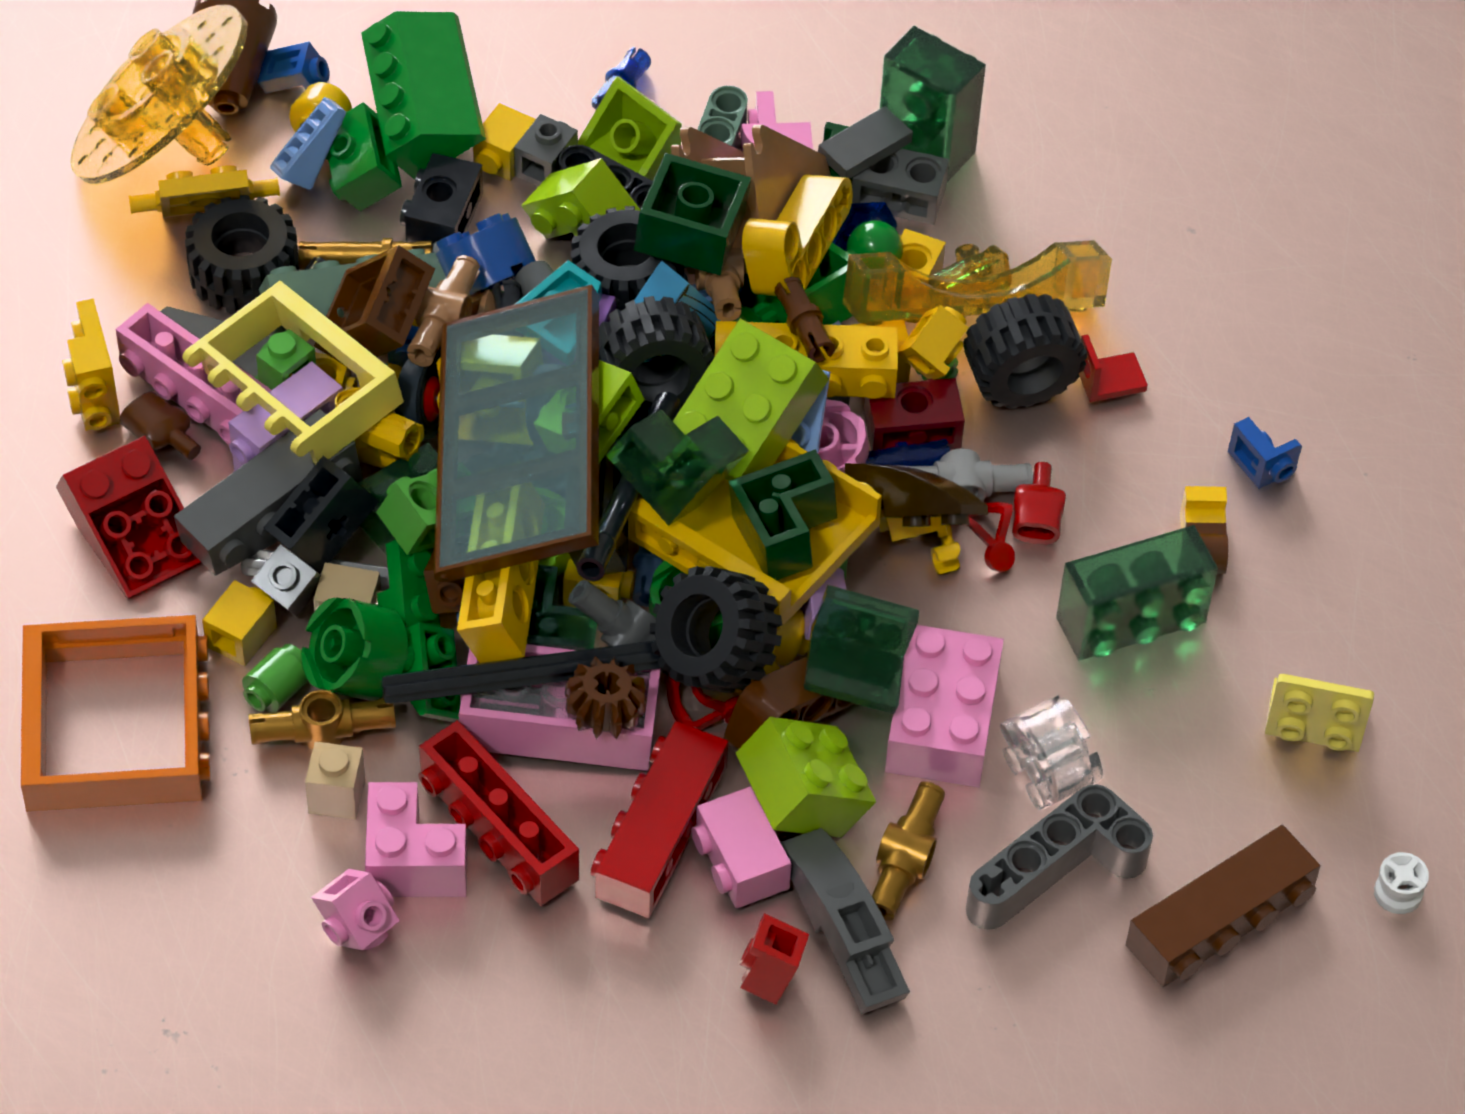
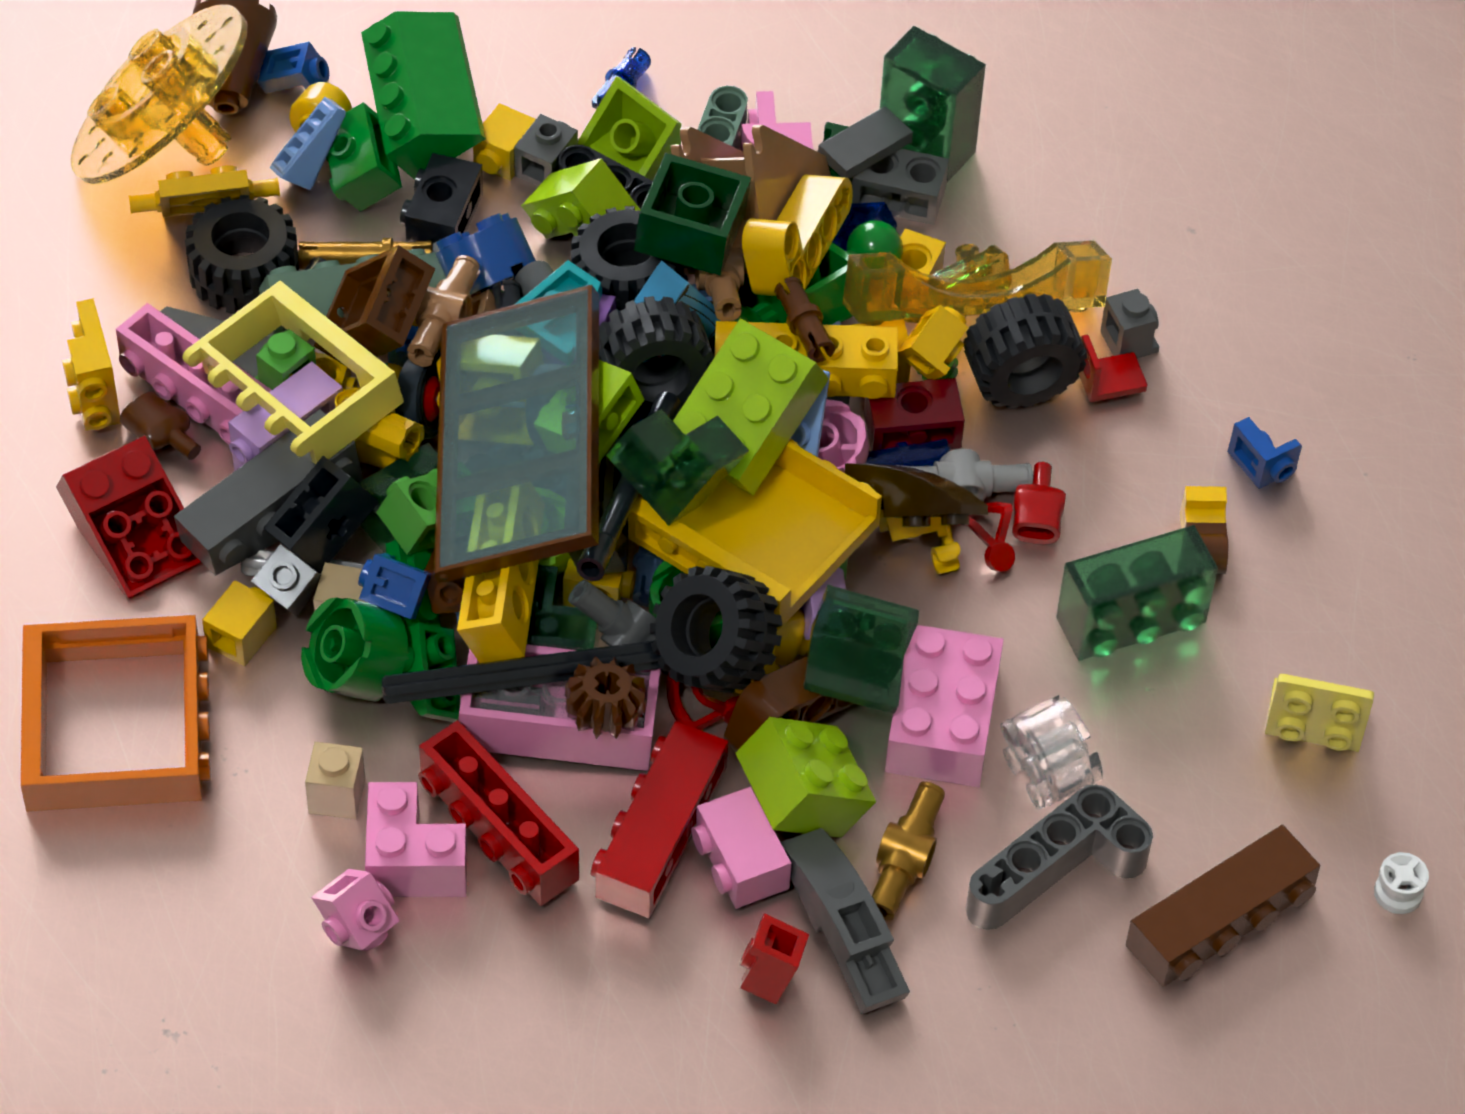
(275, 679): bright green brick -> none
(321, 705): pearl gold pin -> none
(393, 585): none -> blue bracket
(779, 508): dark green brick -> none
(1130, 324): none -> dark grey brick

